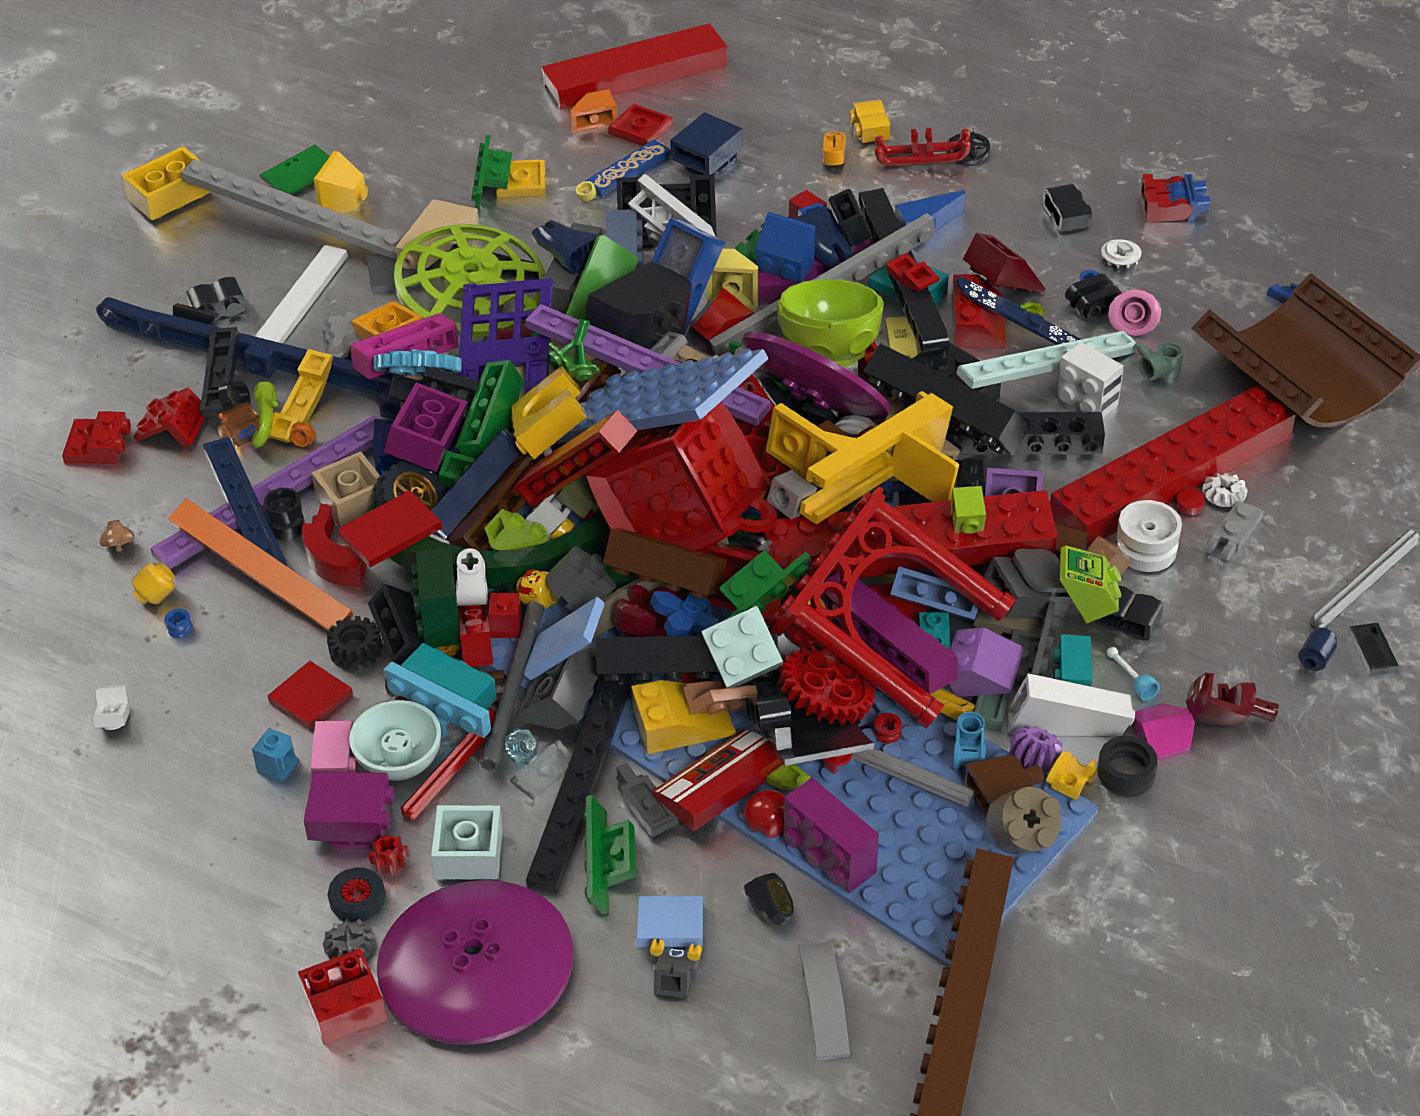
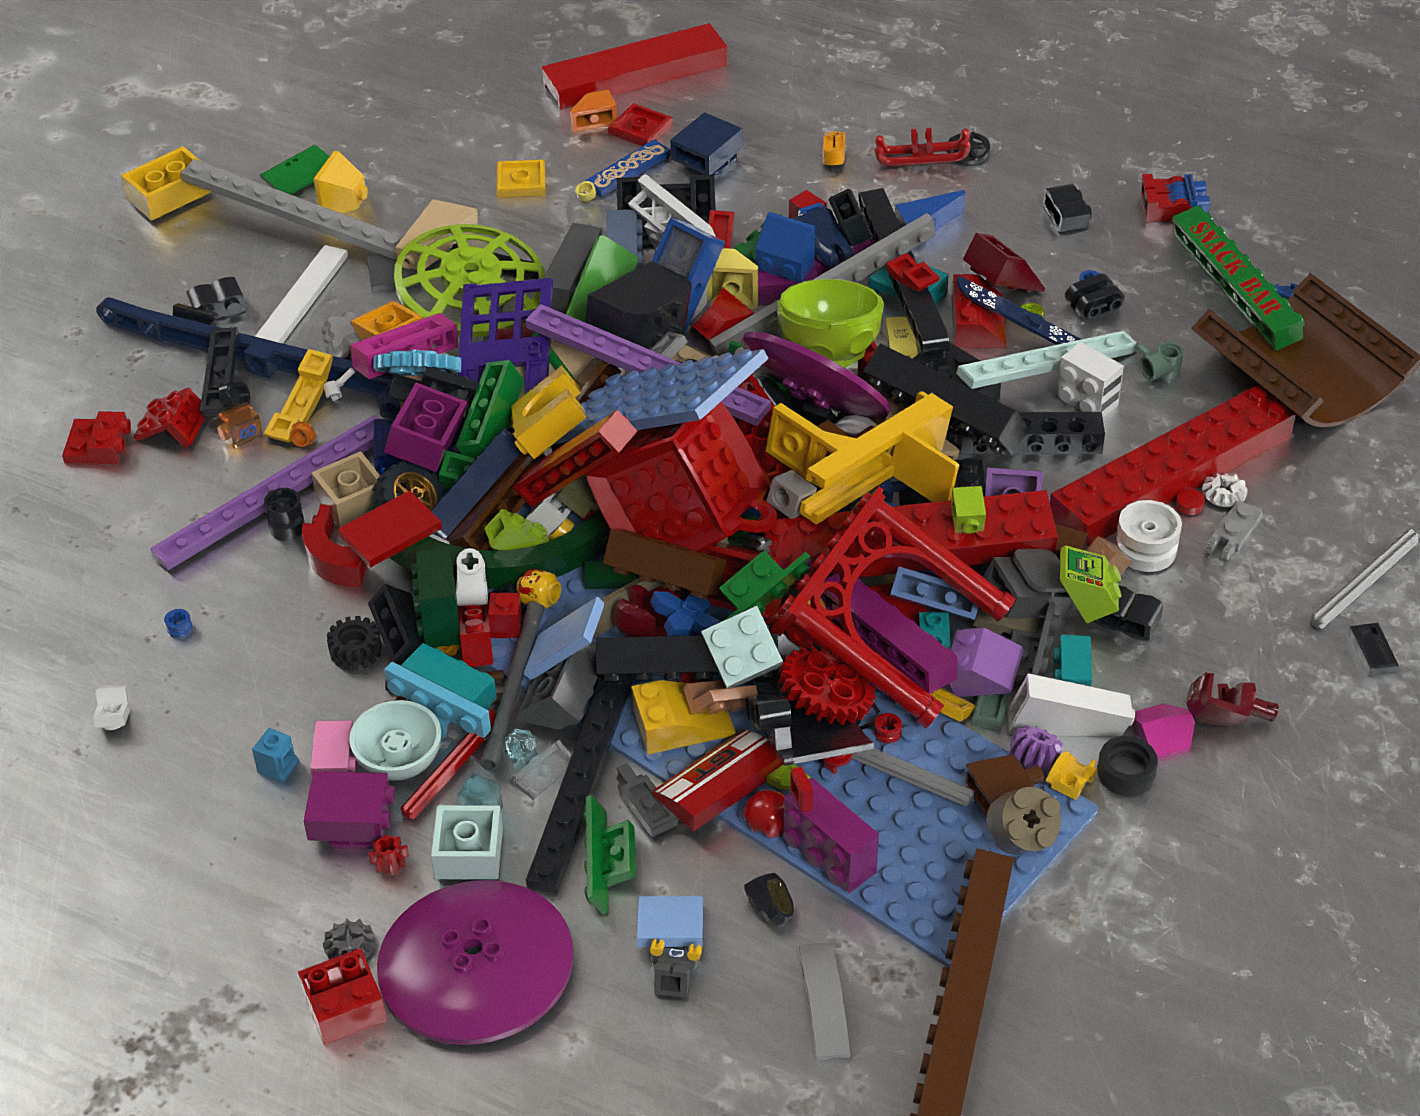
(116, 535): medium nougat piece -> none
(153, 583): yellow head -> none
(241, 496): dark blue tile -> none
(259, 565): orange tile -> none
(266, 399): lime plant -> none
(310, 695): red tile -> none
(332, 388): none -> white hand
(356, 880): black bush -> none
(480, 792): none -> clear light blue brick
(491, 170): green bracket -> none
(565, 244): dark blue piece -> none
(575, 364): plant -> none
(579, 578): dark grey brick -> none
(722, 225): none -> red tile
(801, 789): none -> red tile
(869, 120): yellow brick -> none
(969, 740): dark azure piece -> none
(1128, 254): white gear -> none
(1134, 312): bright pink hat -> none
(1144, 685): medium azure hinge -> none
(1238, 278): none -> green brick
(1318, 649): dark blue brick -> none

